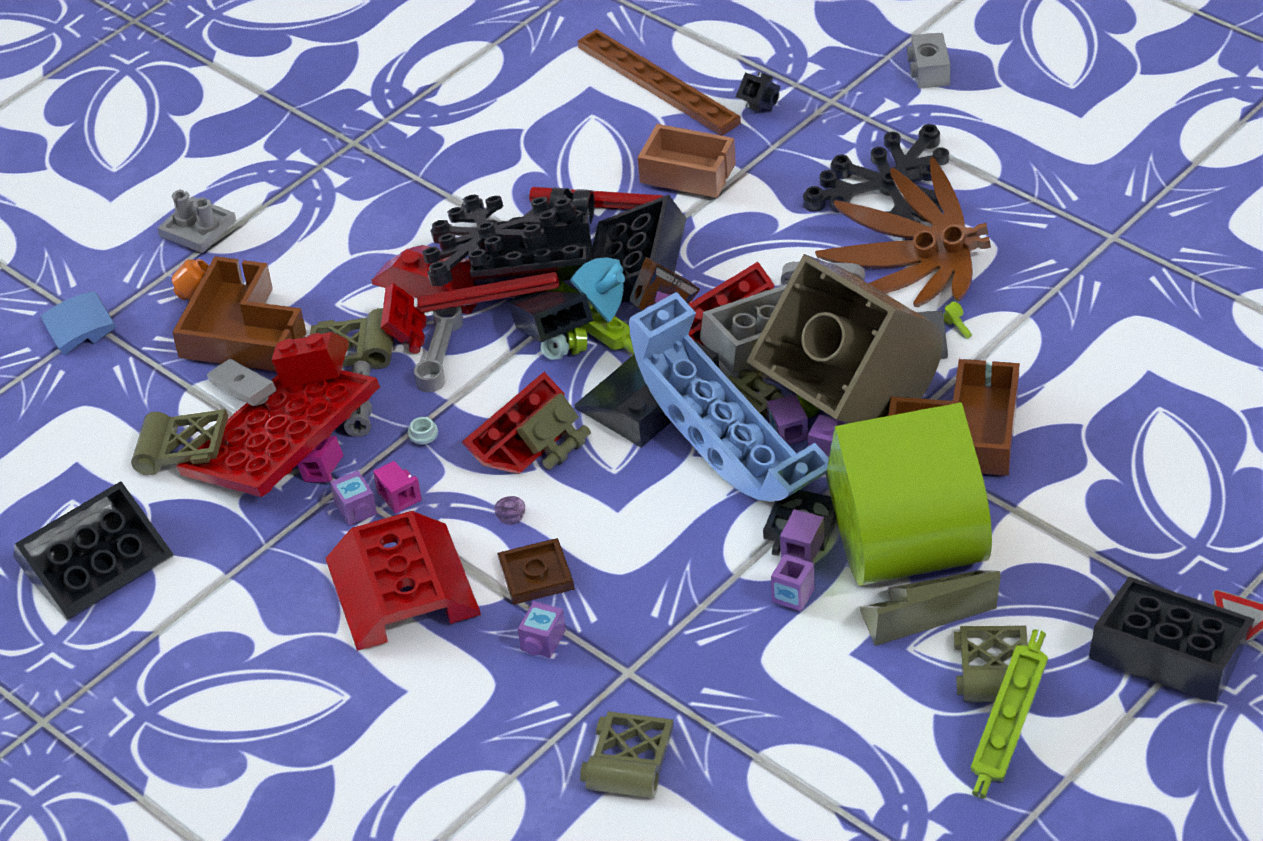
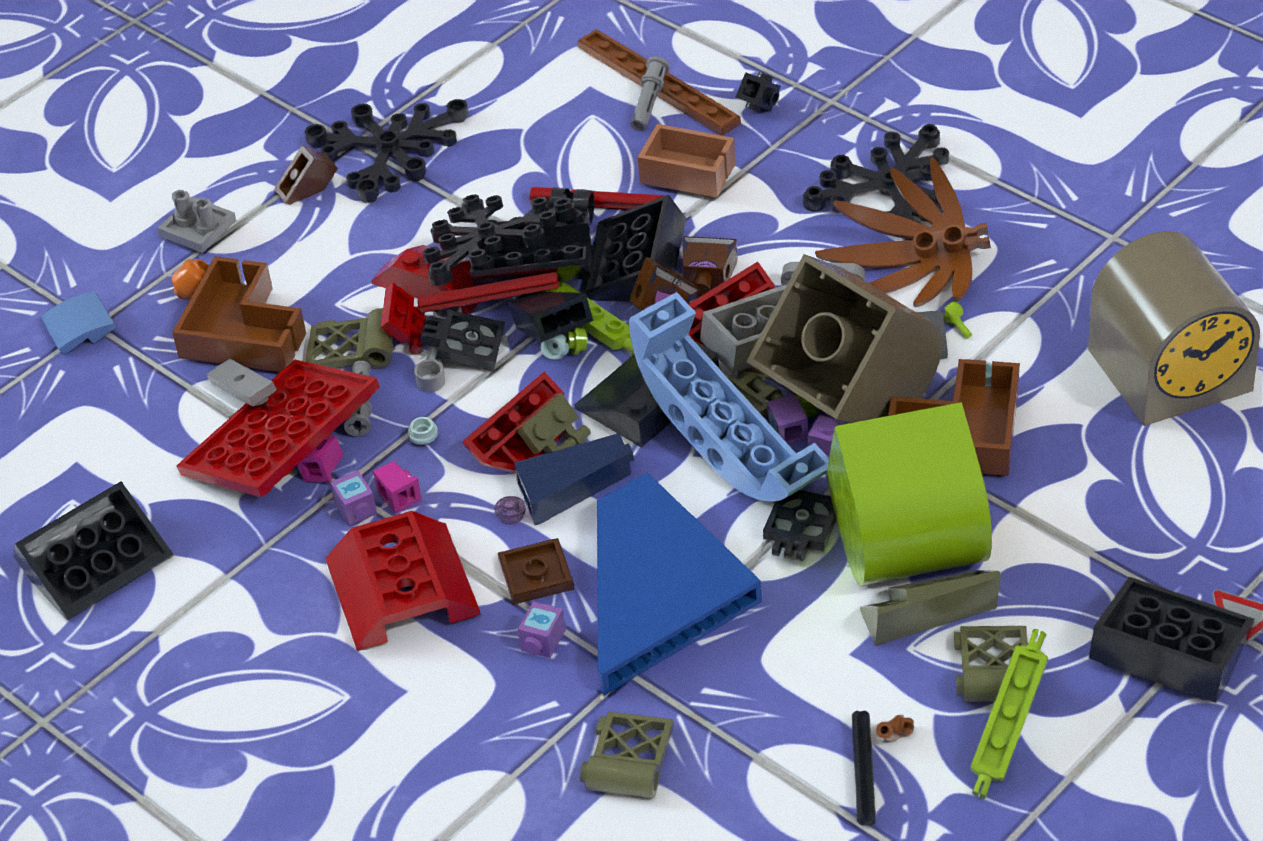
(159, 438): olive piece -> none
(305, 176): none -> reddish brown slope
(309, 358): red slope -> none
(388, 143): none -> black plant
(464, 338): none -> black piece
(571, 475): none -> dark blue slope
(602, 283): medium azure shield -> none
(651, 84): none -> light grey pin
(659, 581): none -> blue slope
(708, 261): none -> reddish brown torso
(792, 582): medium lavender brick -> none
(802, 535): medium lavender brick -> none
(863, 768): none -> black axle
(898, 725): none -> dark orange arm
(929, 60): light grey brick -> none
(1170, 329): none -> dark tan brick

